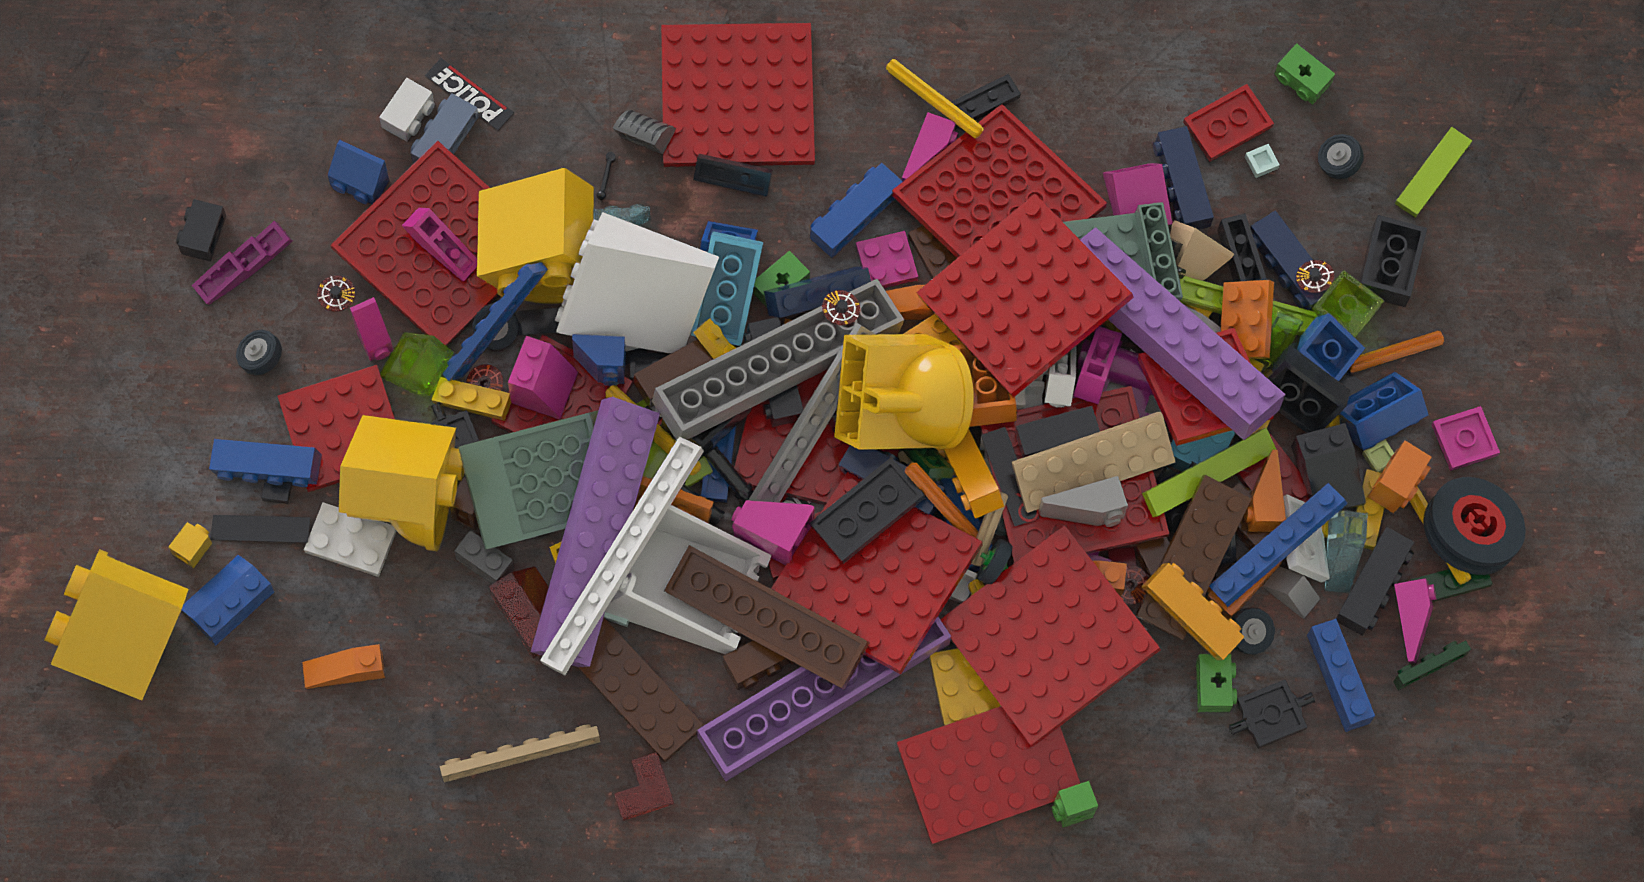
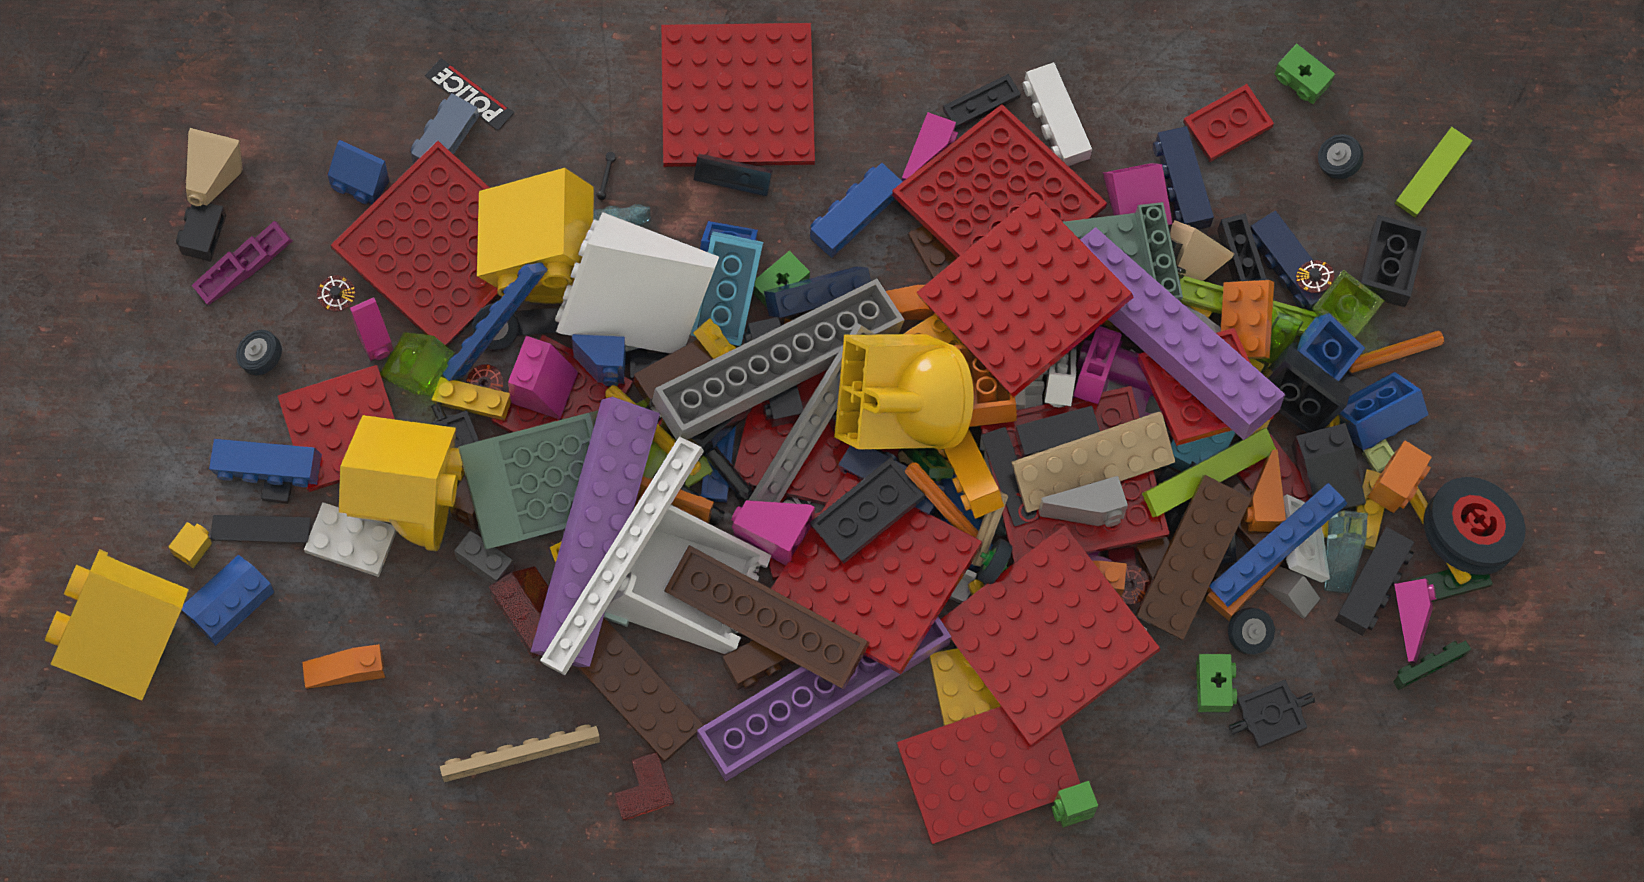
(211, 165): none -> tan slope
(407, 110): white brick -> none
(440, 242): dark pink slope -> none
(644, 131): dark grey brick -> none
(841, 307): clear red piece -> none
(888, 259): dark pink plate -> none
(934, 98): yellow axle -> none
(1057, 114): none -> white brick
(1192, 611): light orange brick -> none
(1262, 160): light aqua plate -> none
(1340, 675): blue brick -> none
(1465, 438): dark pink plate -> none

